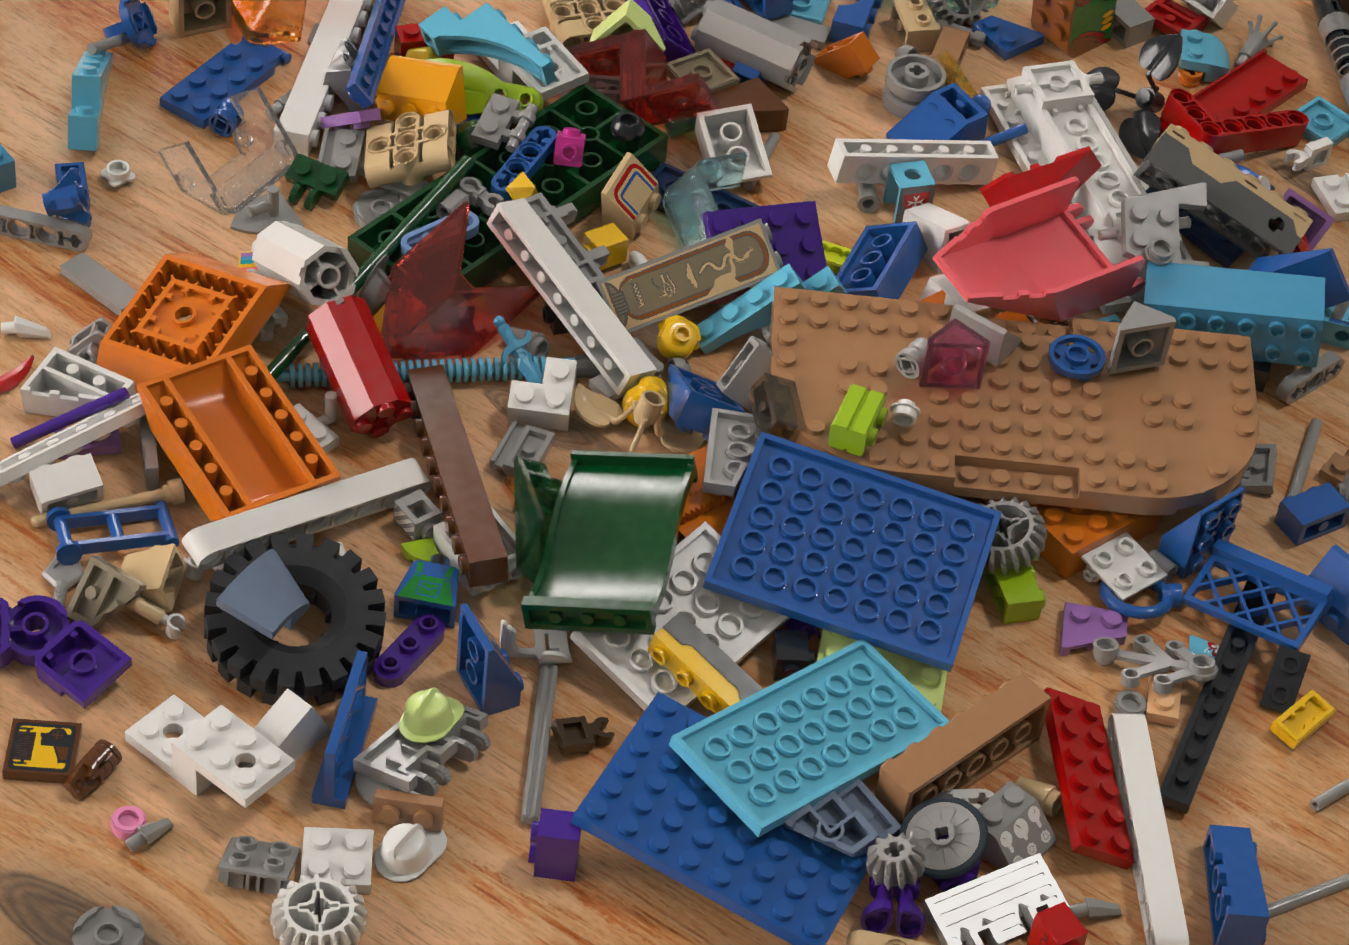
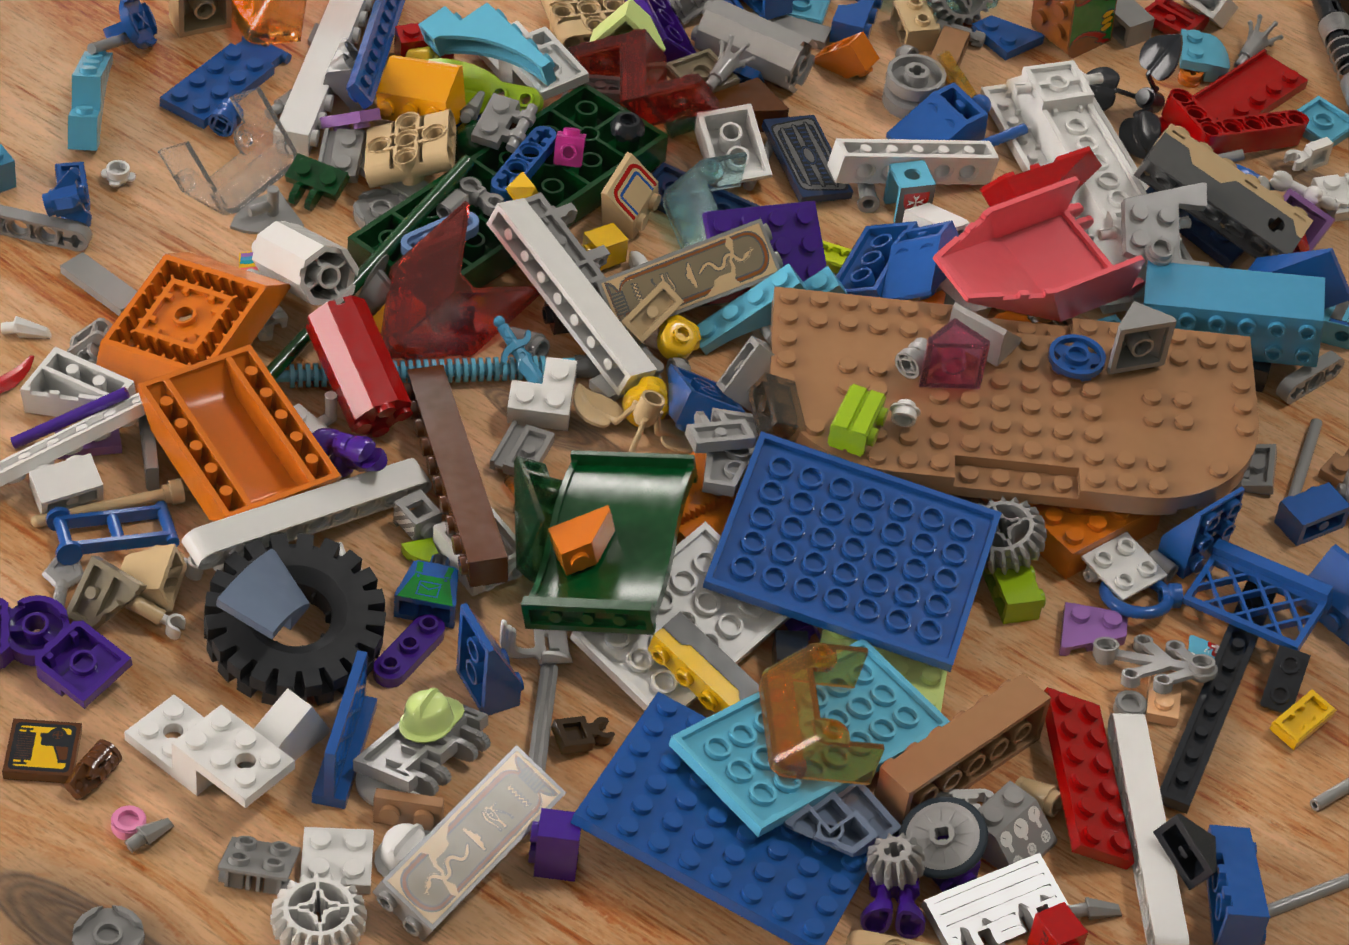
(350, 451): none -> dark purple piece
(467, 843): none -> brick
(472, 108): none -> light grey bar
(582, 539): none -> orange slope
(652, 311): none -> tan plate
(719, 434): none -> light grey hinge
(727, 63): none -> light grey piece
(795, 734): none -> clear orange windscreen
(804, 158): none -> tile
(911, 264): none -> blue slope
(1189, 849): none -> black slope
(1318, 196): none -> white piece

